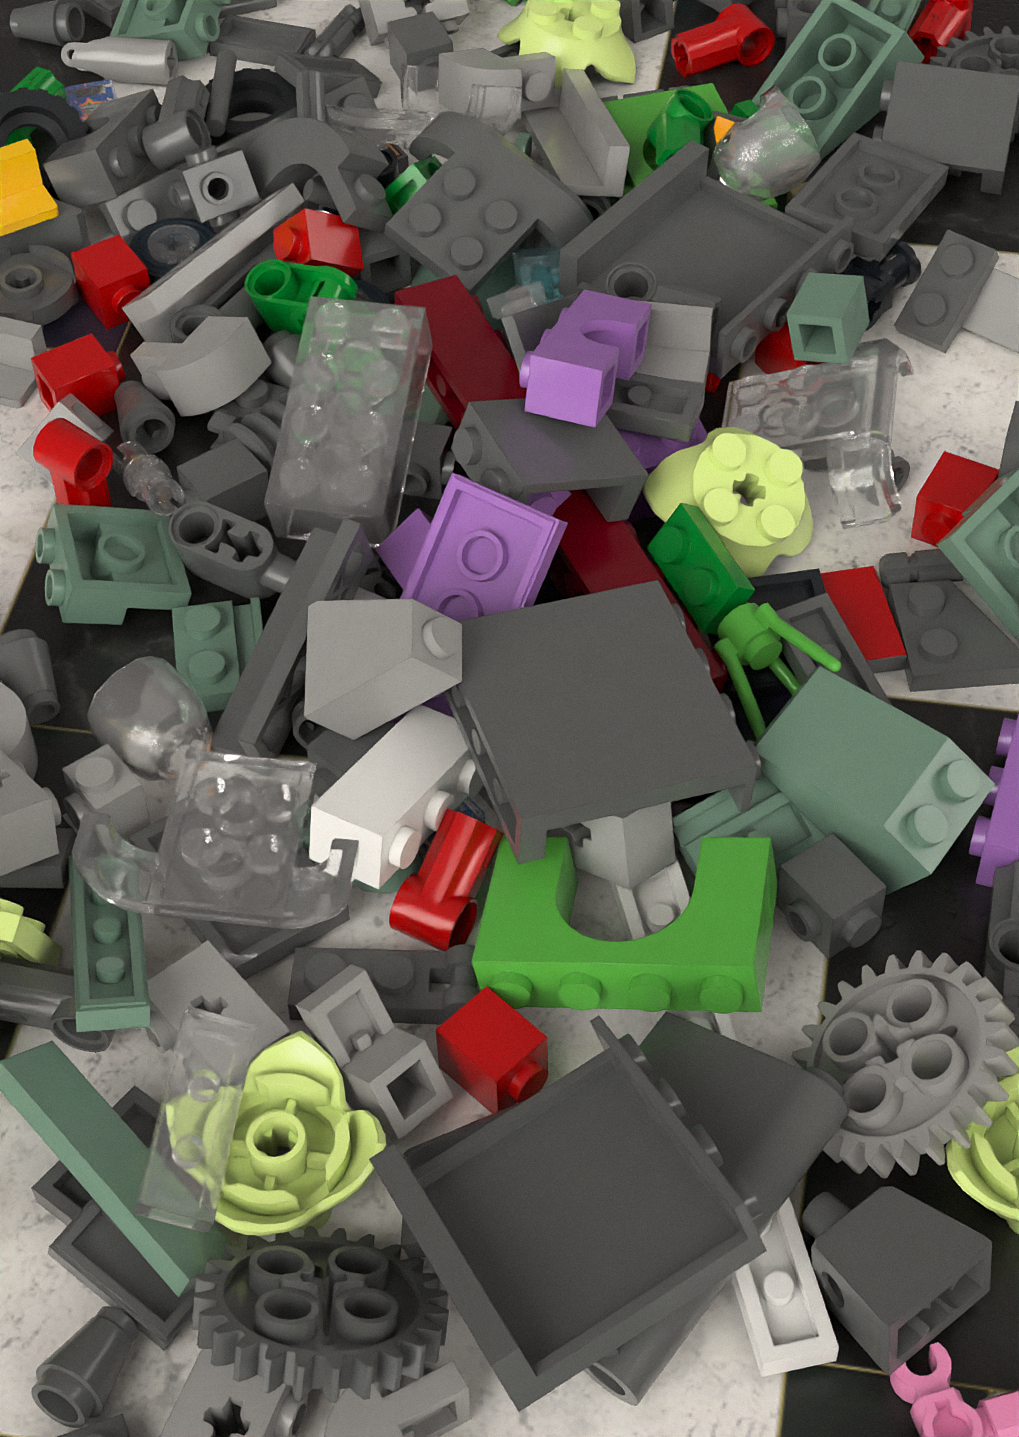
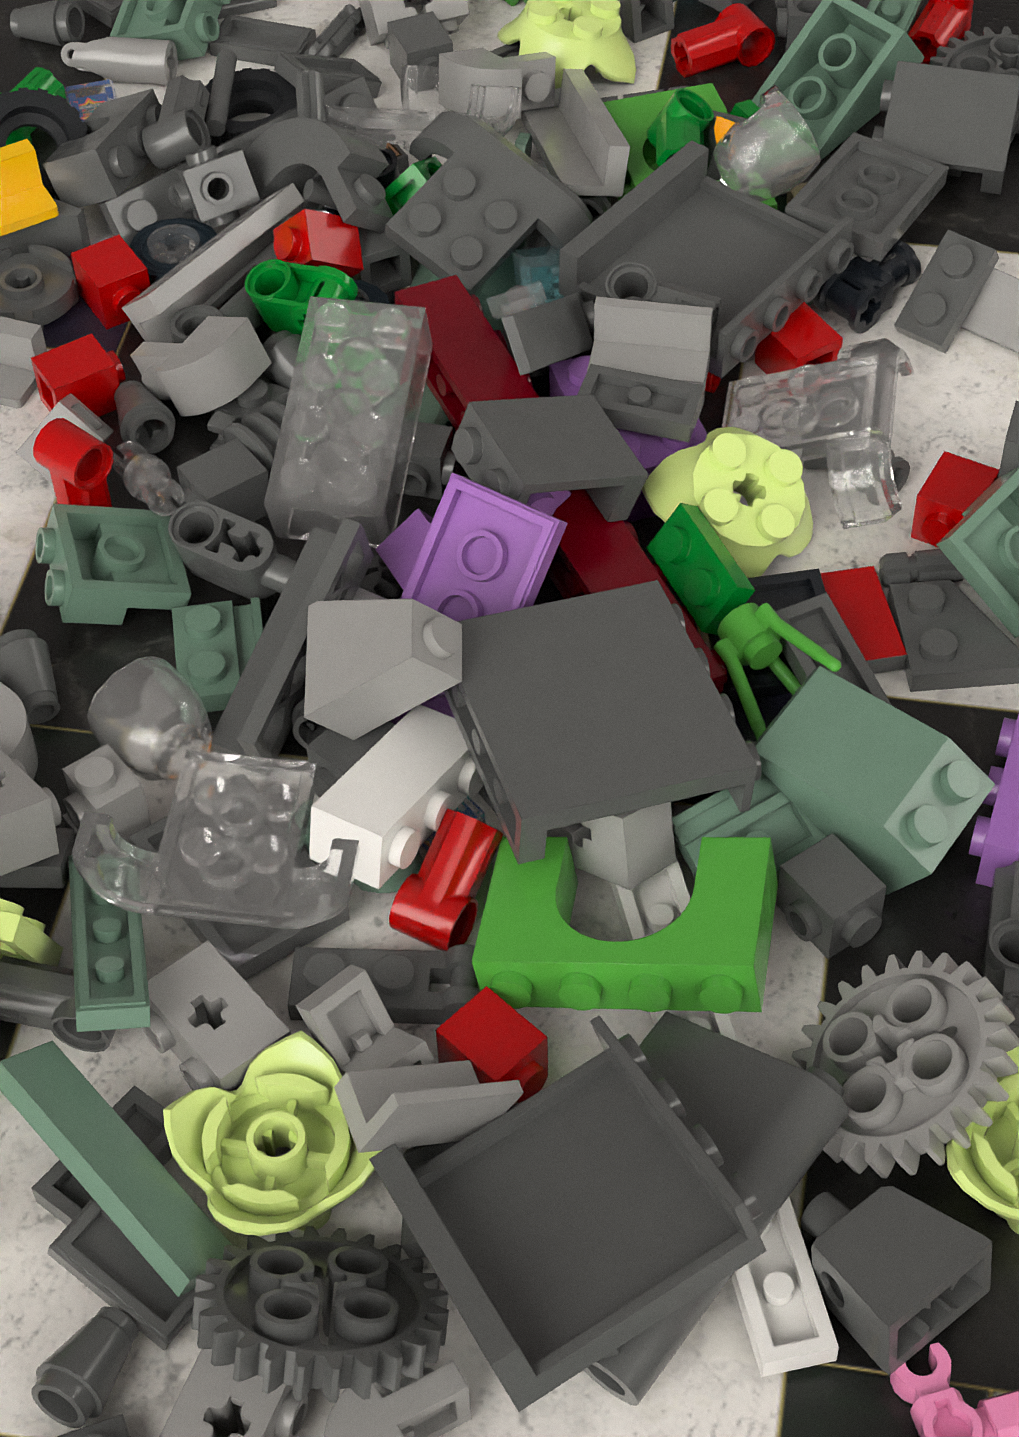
(196, 1120): clear tile -> none
(420, 1104): none -> light grey panel
(582, 356): medium lavender arch -> none
(828, 318): sand green brick -> none

